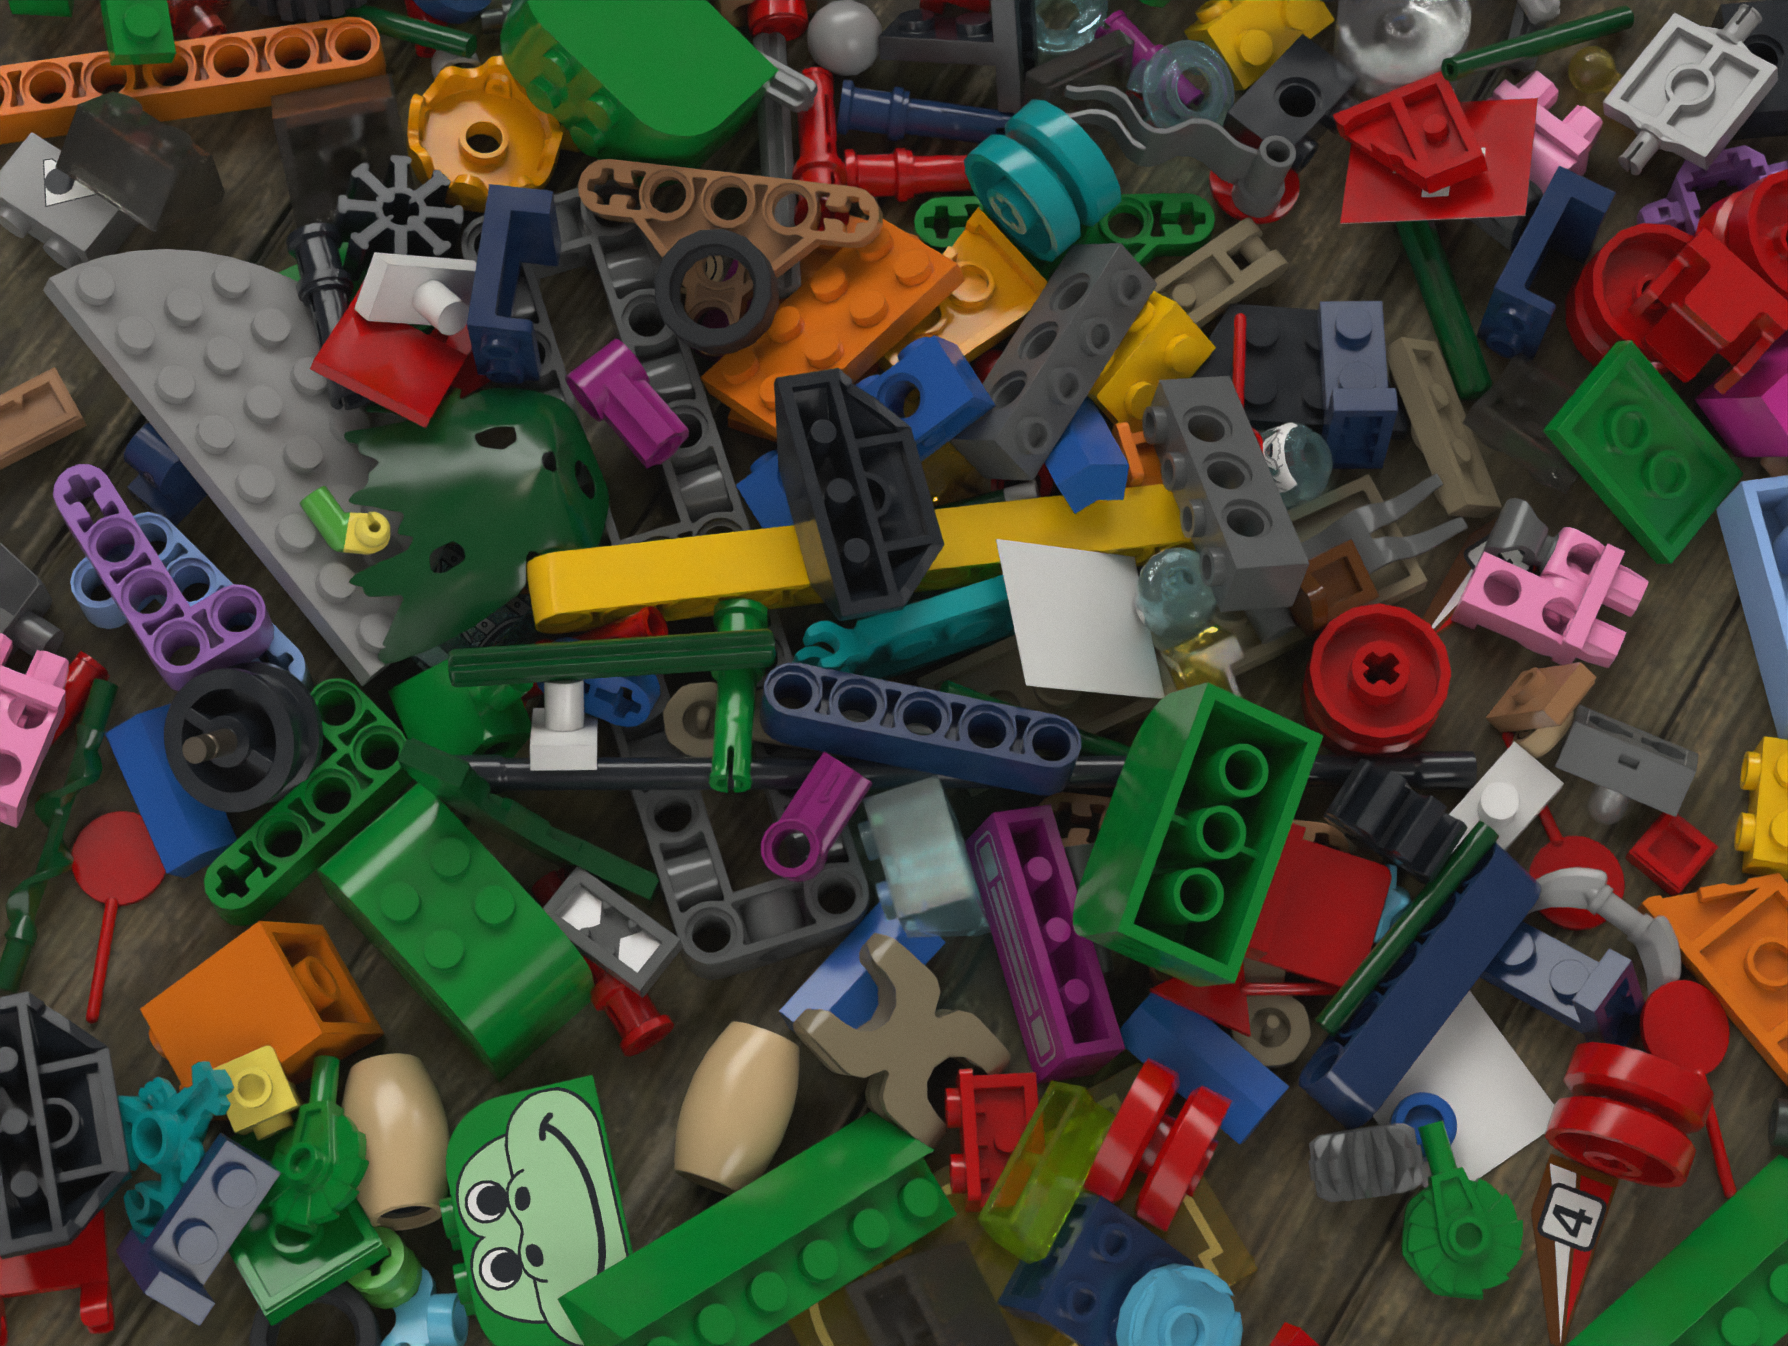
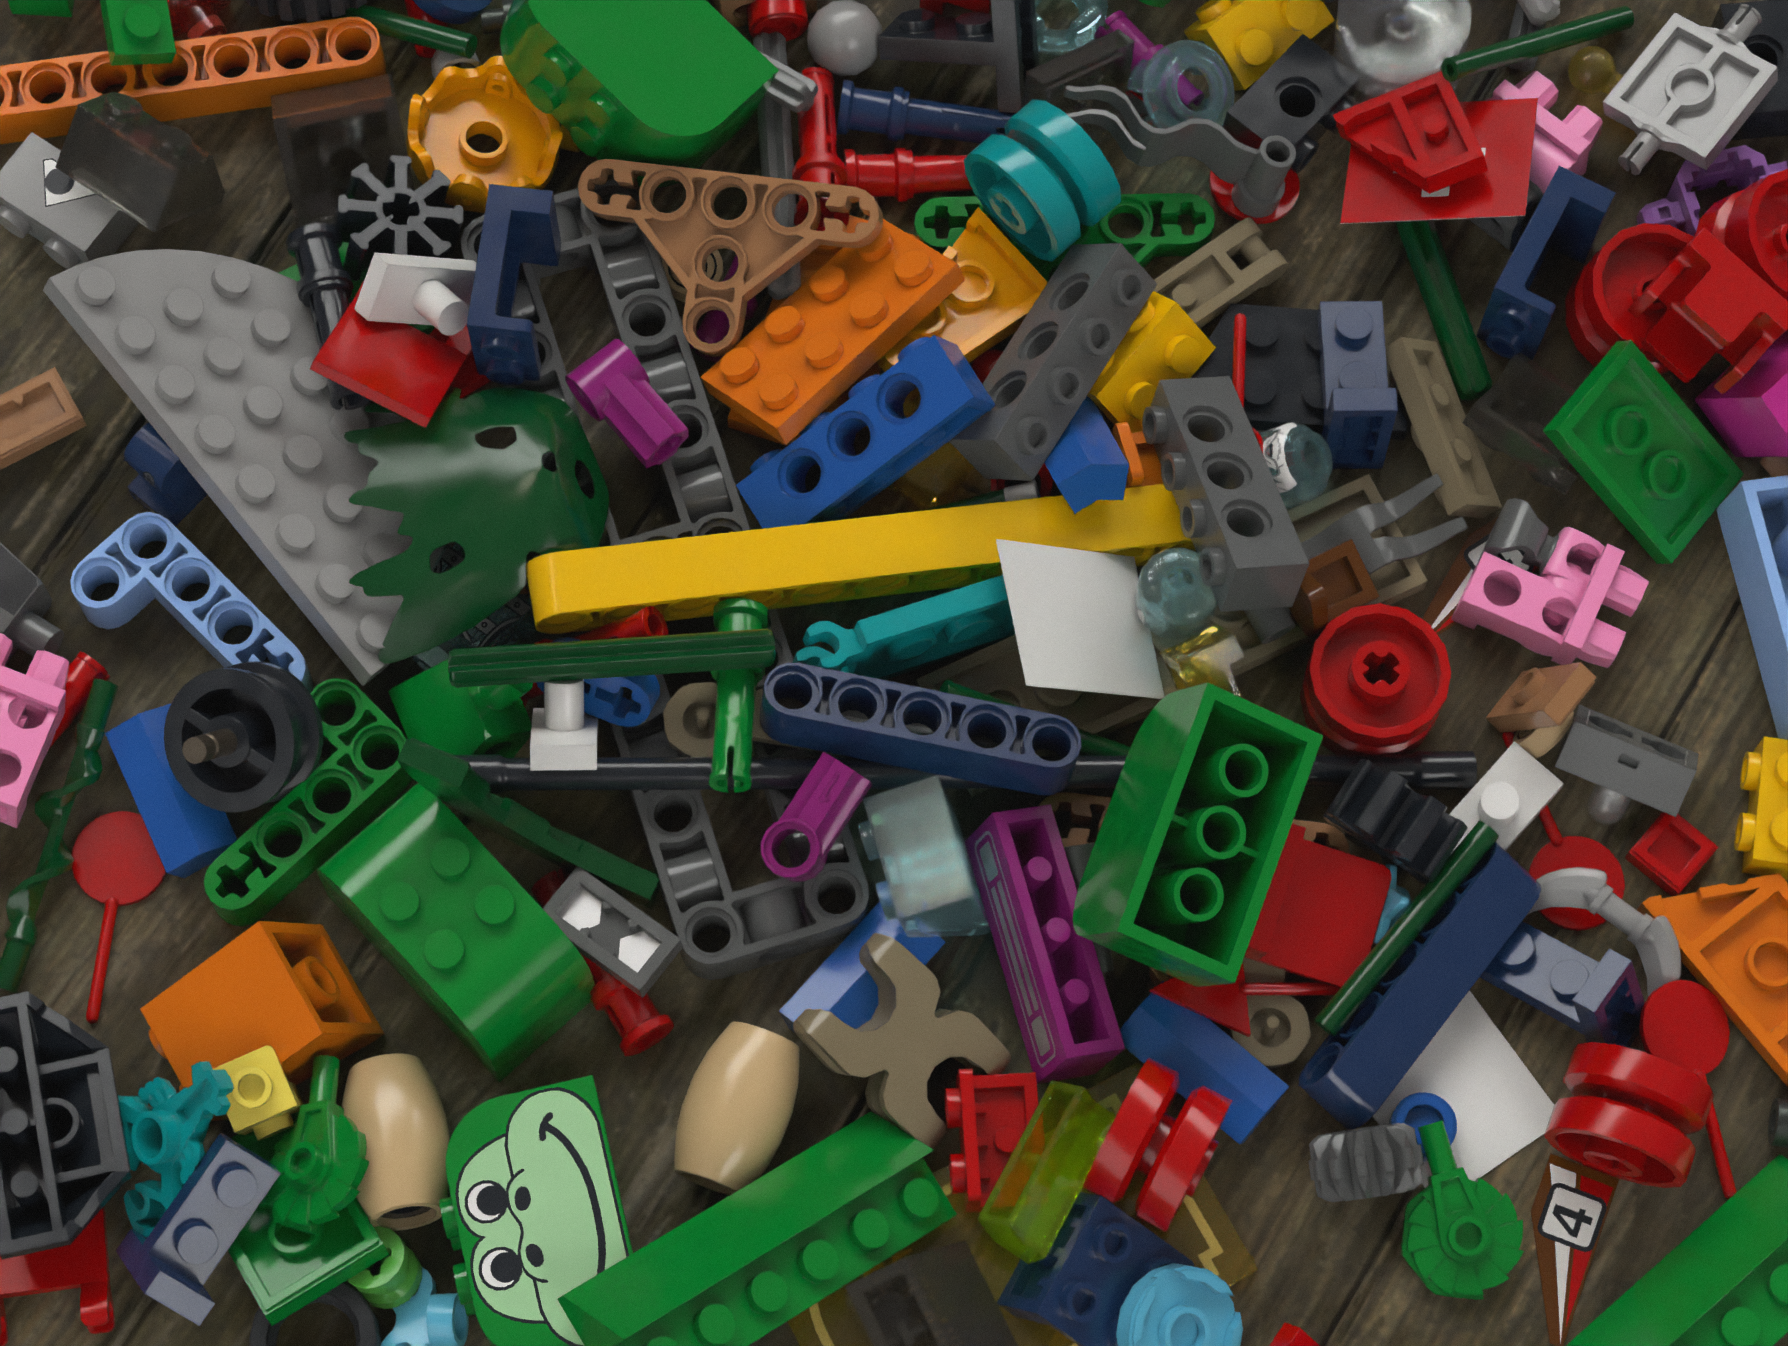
(145, 576): medium lavender beam -> none
(346, 530): arm -> none
(683, 257): black tyre -> none
(853, 494): black wedge -> none

